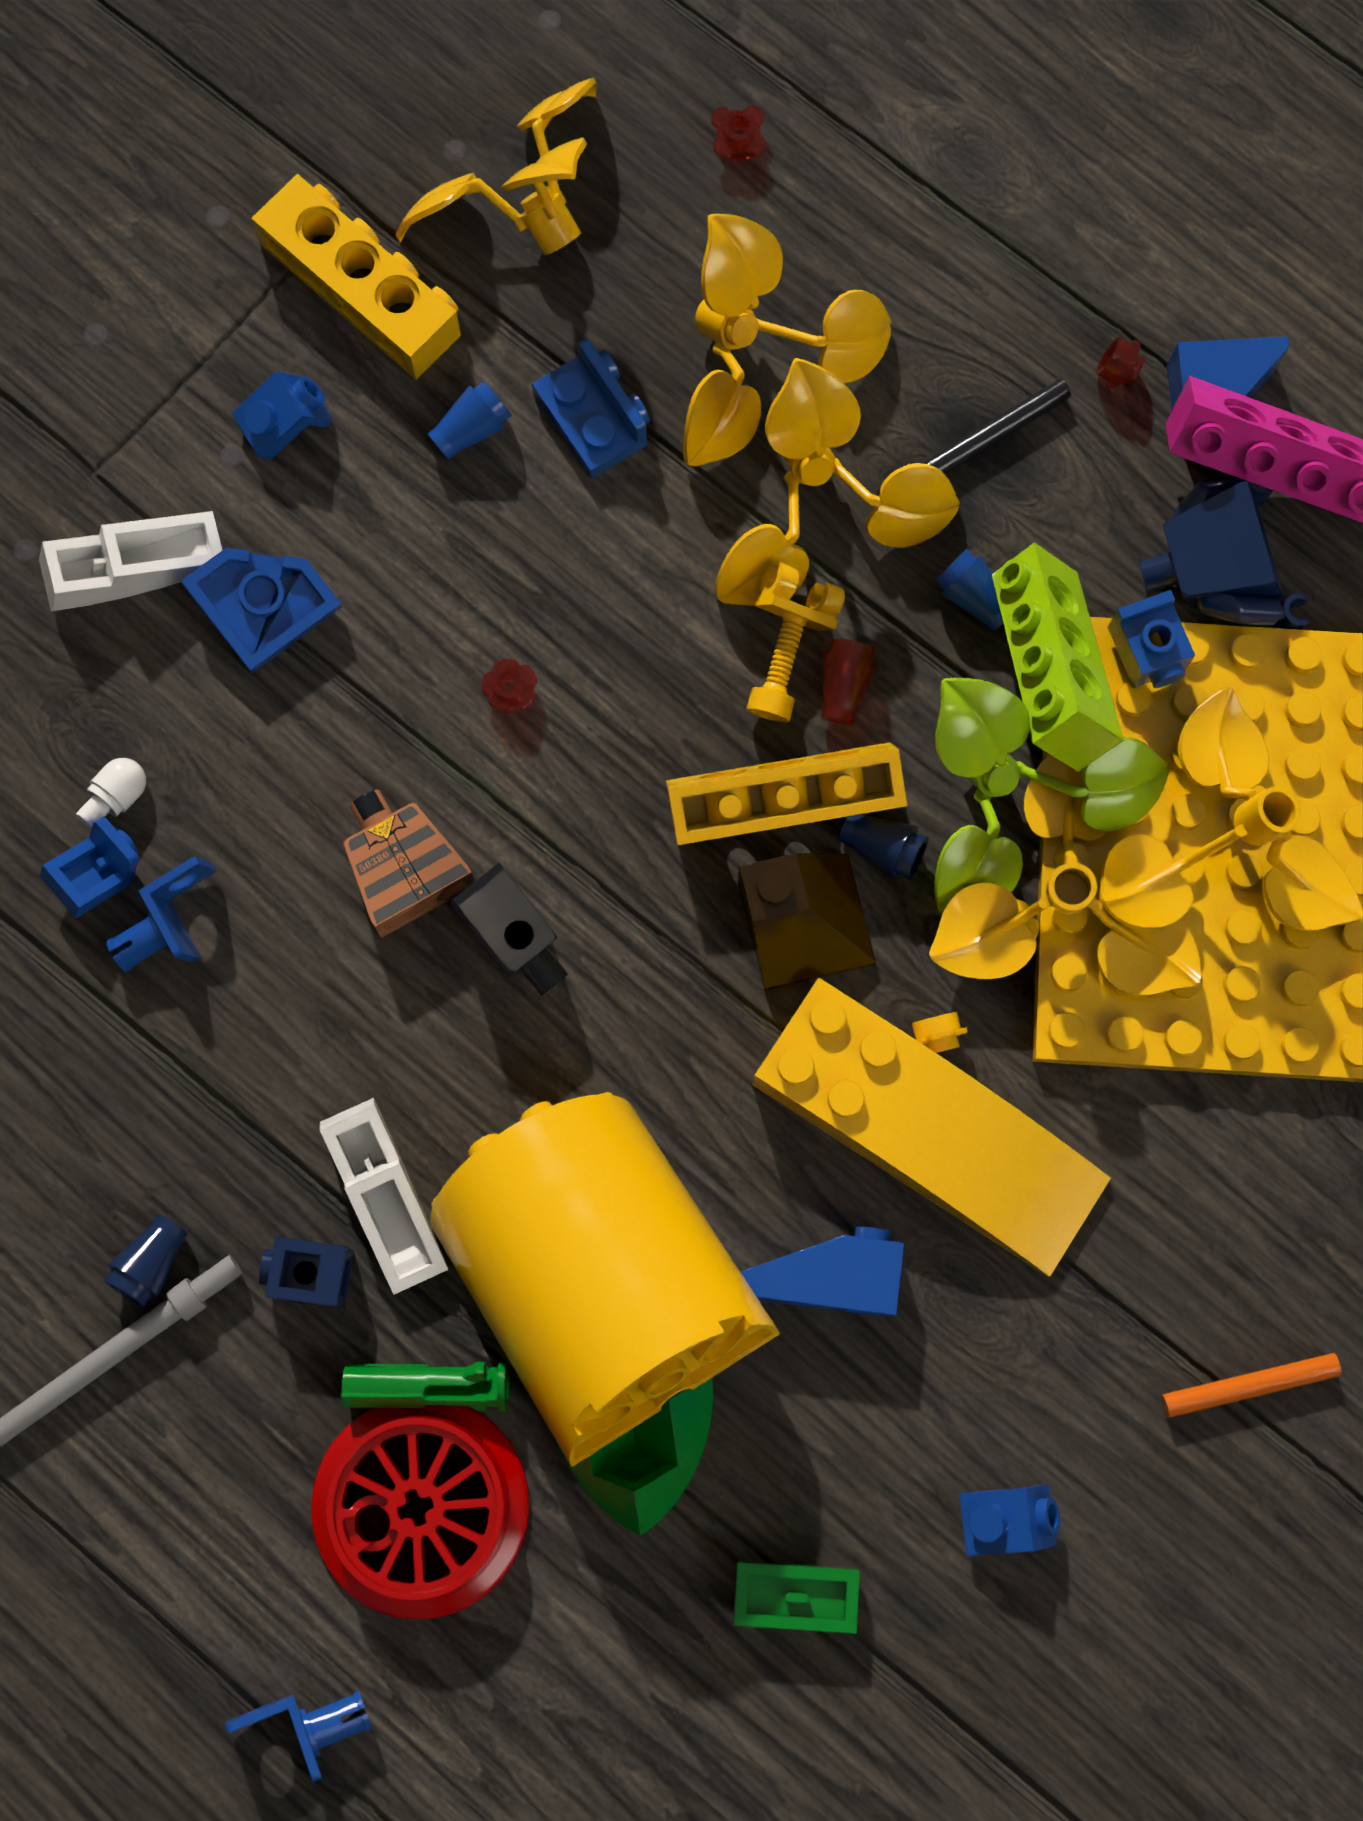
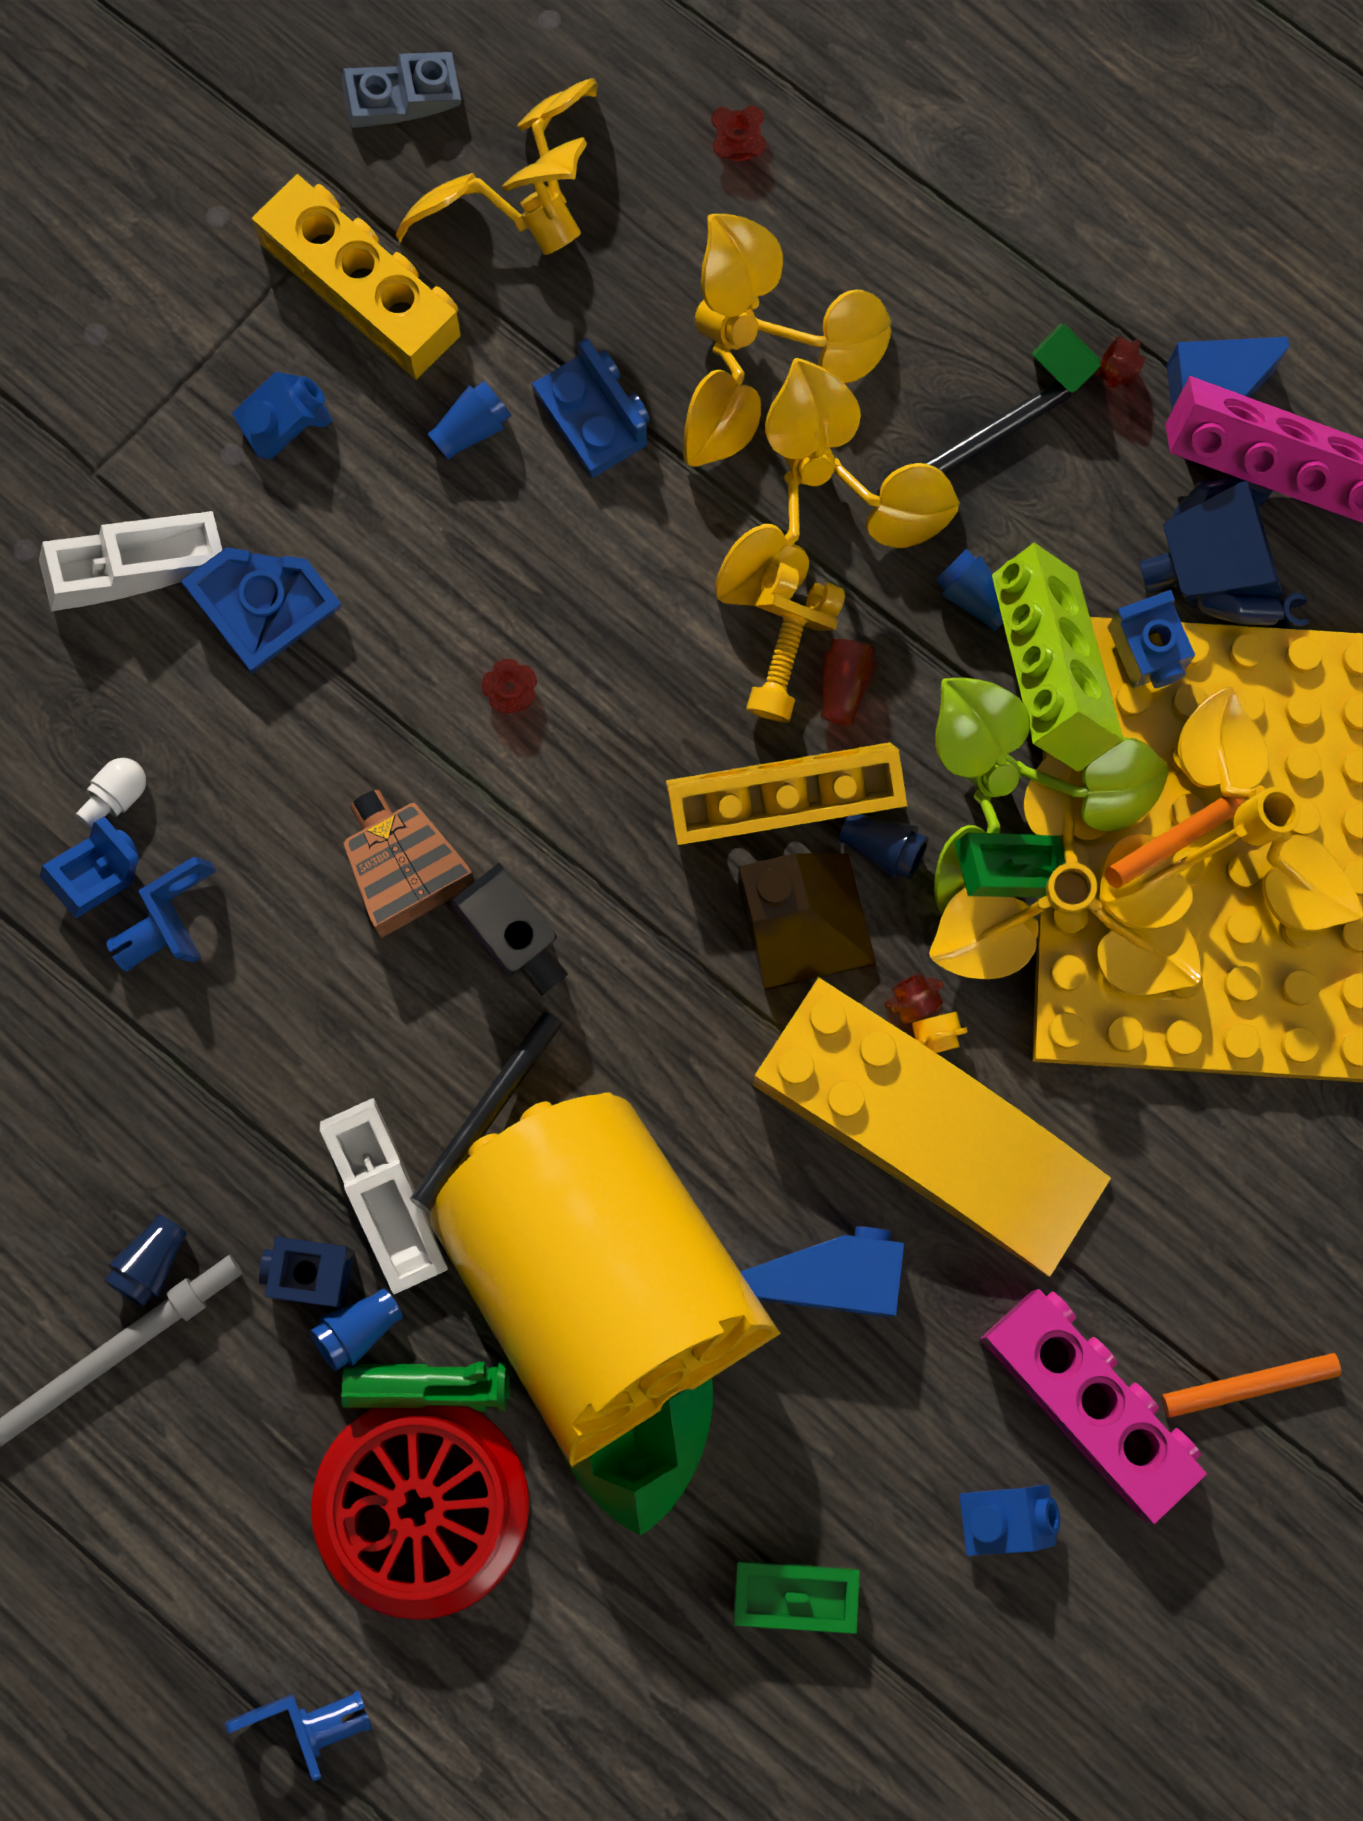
(354, 1329): none -> blue cone
(394, 94): none -> sand blue slope
(486, 1110): none -> black bar
(915, 997): none -> clear red plate
(1008, 863): none -> green plate
(1067, 357): none -> green slope
(1171, 841): none -> orange bar
(1171, 1465): none -> dark pink brick

